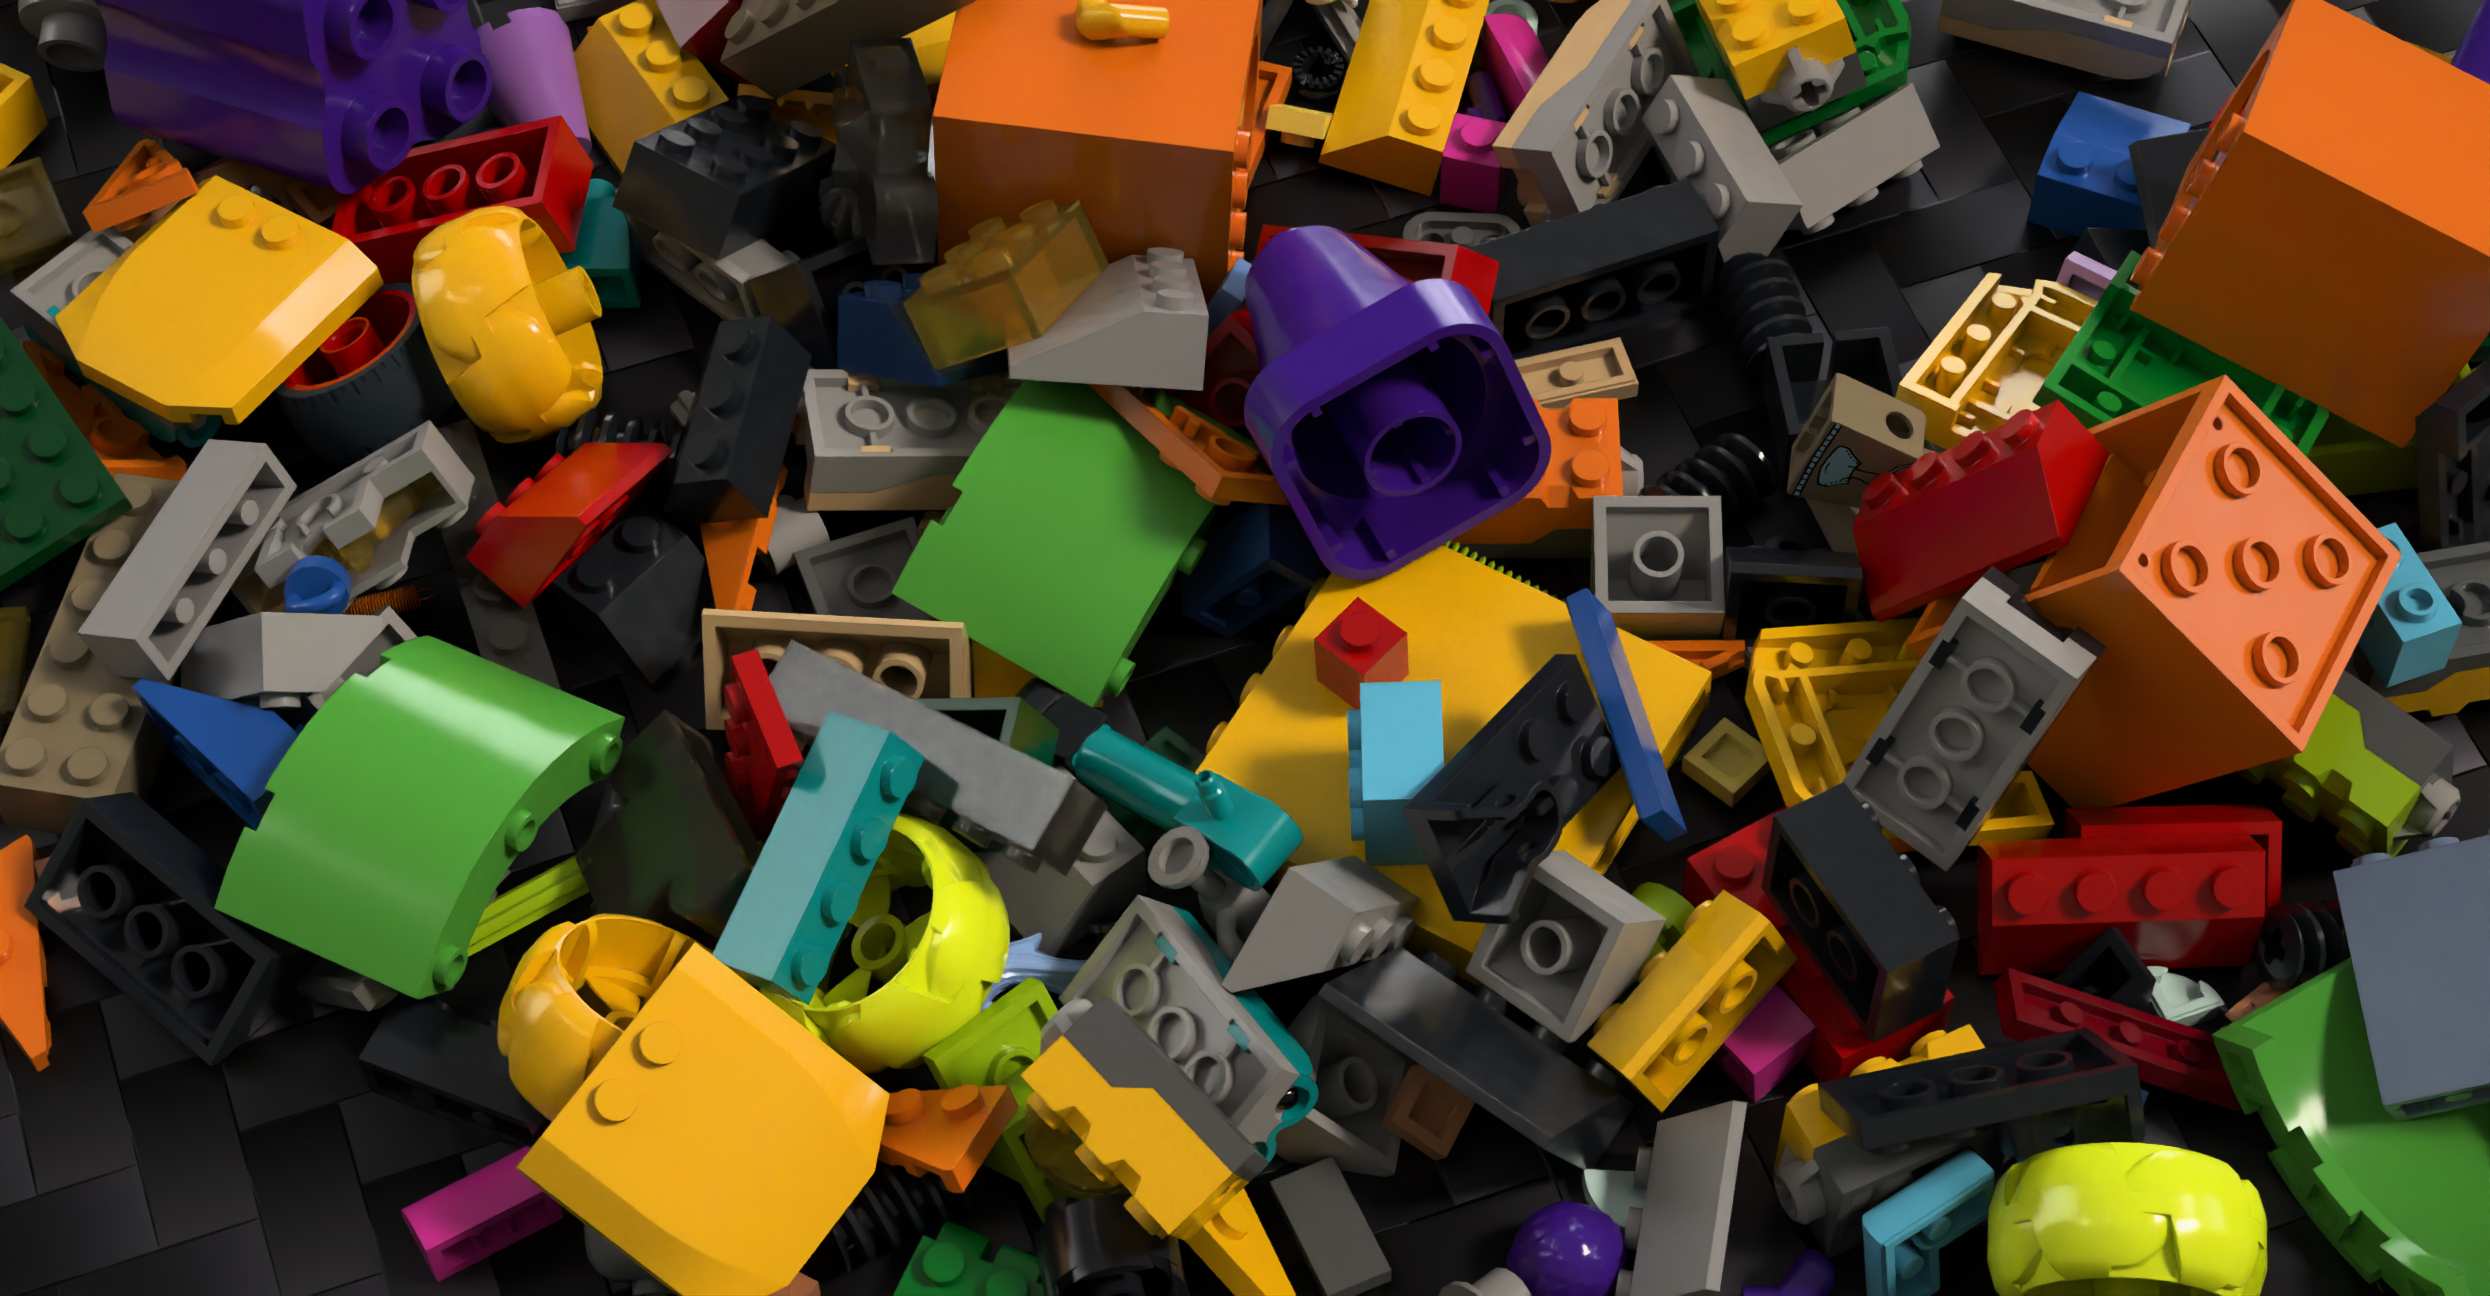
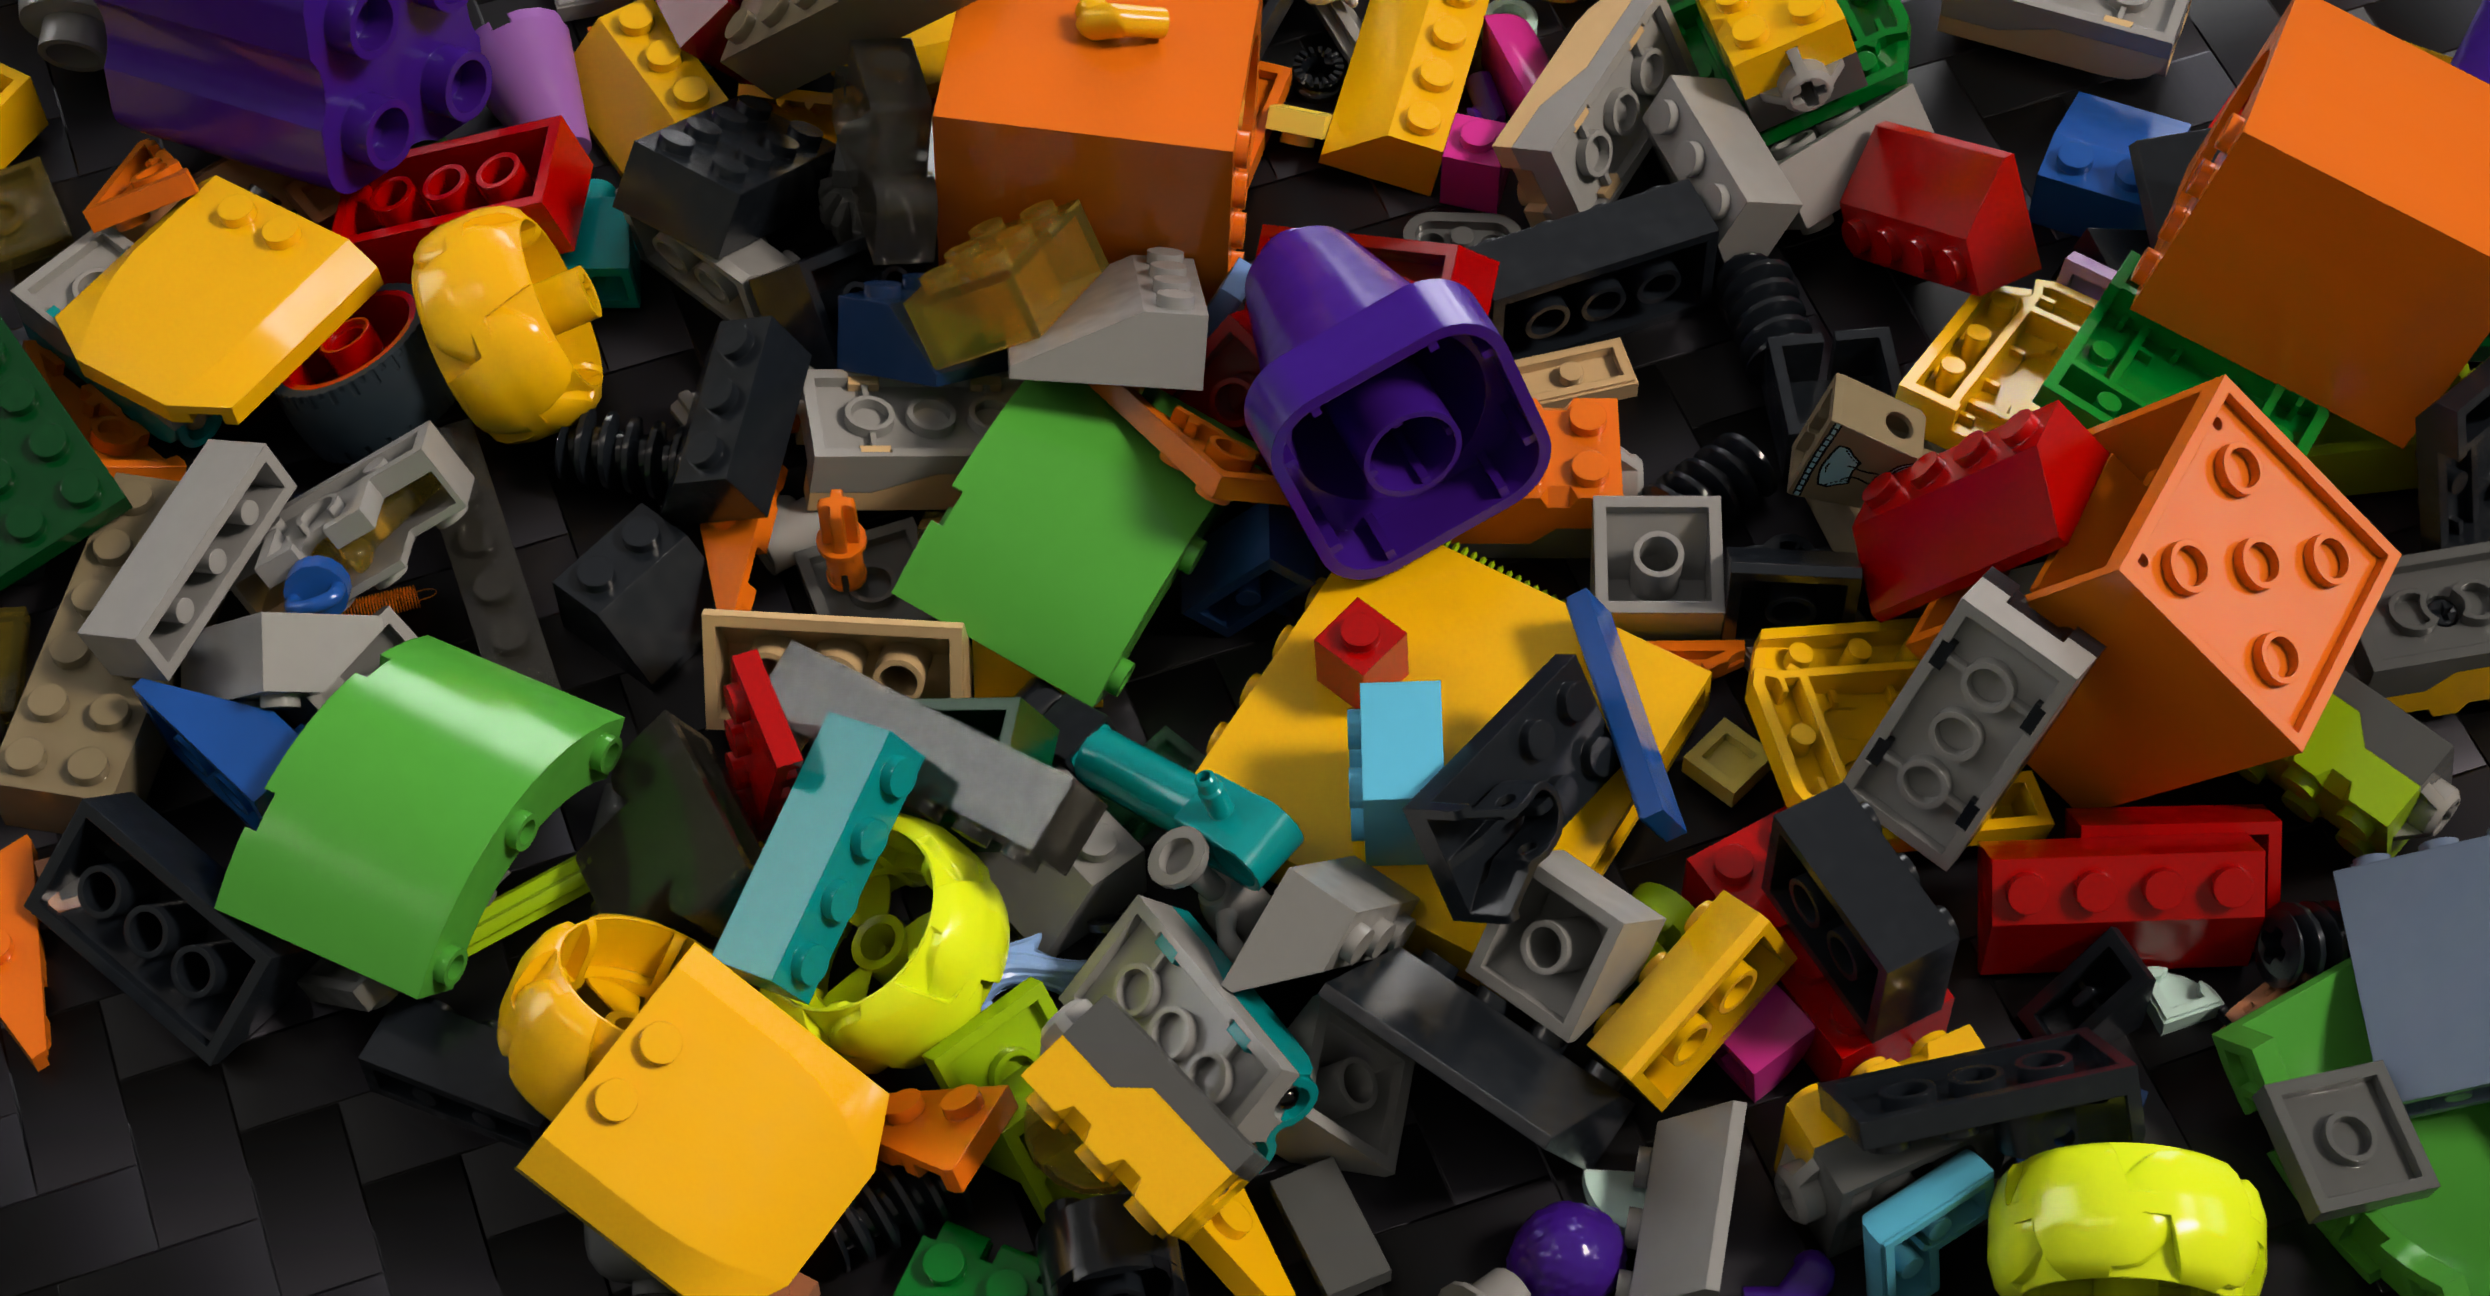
(479, 1216): dark pink brick -> none
(561, 514): red slope -> none
(841, 541): none -> orange axle
(1427, 1112): nougat plate -> none
(1939, 210): none -> red slope
(2163, 1049): dark red plate -> none
(2345, 1141): none -> dark grey plate
(2412, 621): medium azure brick -> none

